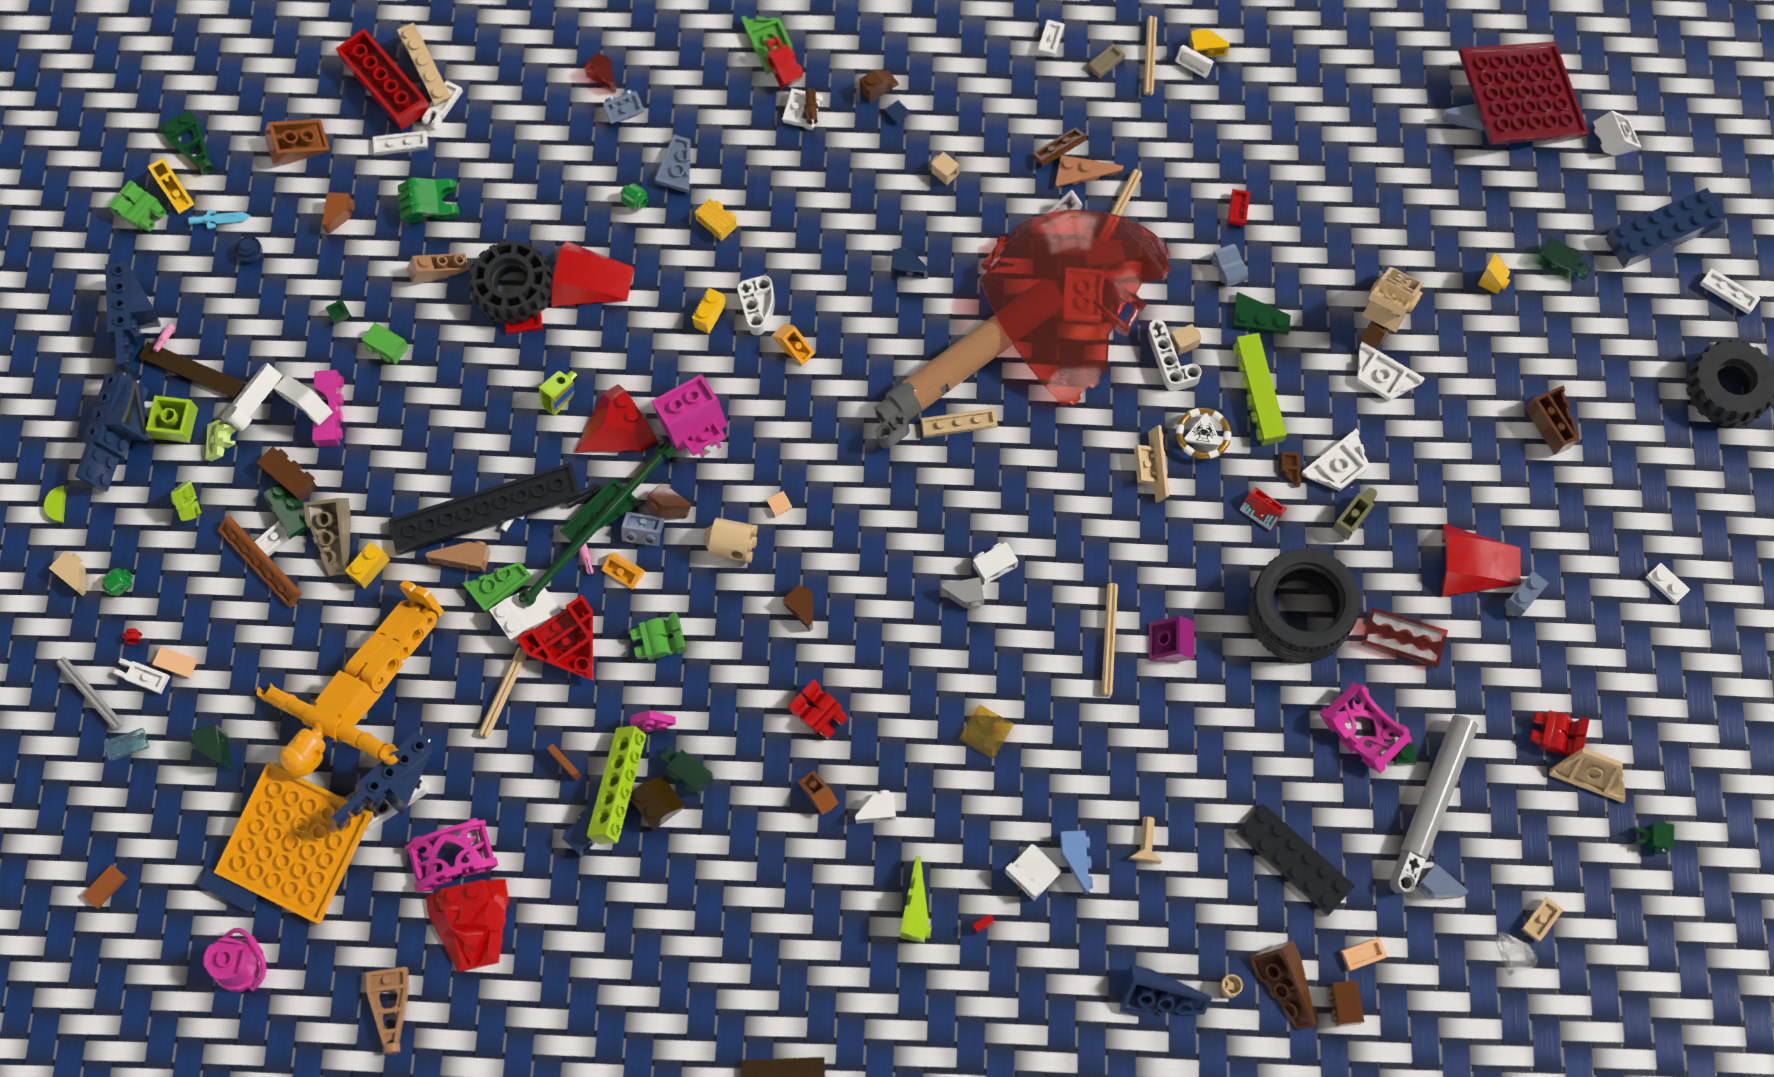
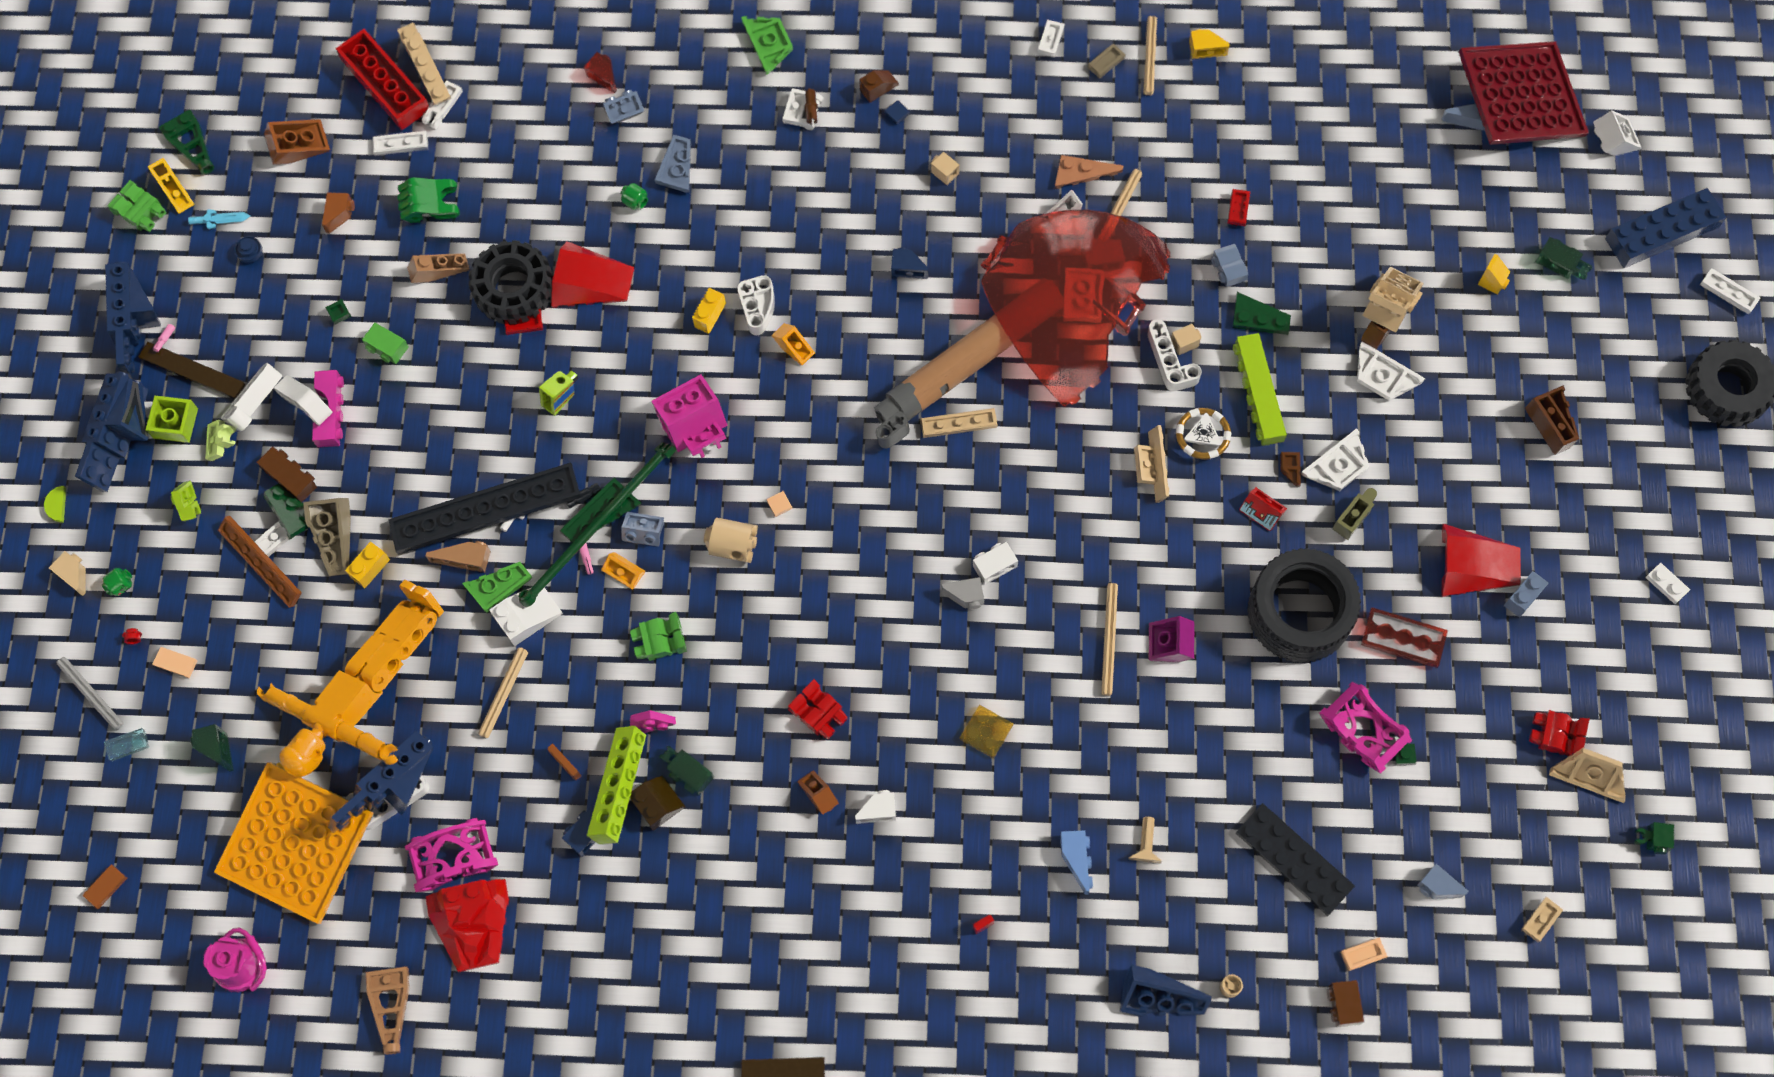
(143, 676): white hinge -> none
(228, 890): dark blue tile -> none
(564, 639): red wedge -> none
(616, 426): red wedge -> none
(667, 503): reddish brown slope -> none
(716, 219): yellow brick -> none
(783, 63): red brick -> none
(801, 605): reddish brown slope -> none
(915, 916): lime wedge -> none
(1033, 871): white bracket -> none
(1059, 146): reddish brown tile -> none
(1194, 61): white plate -> none
(1285, 977): reddish brown wedge -> none
(1433, 802): light grey piece -> none
(1515, 953): clear slope -> none

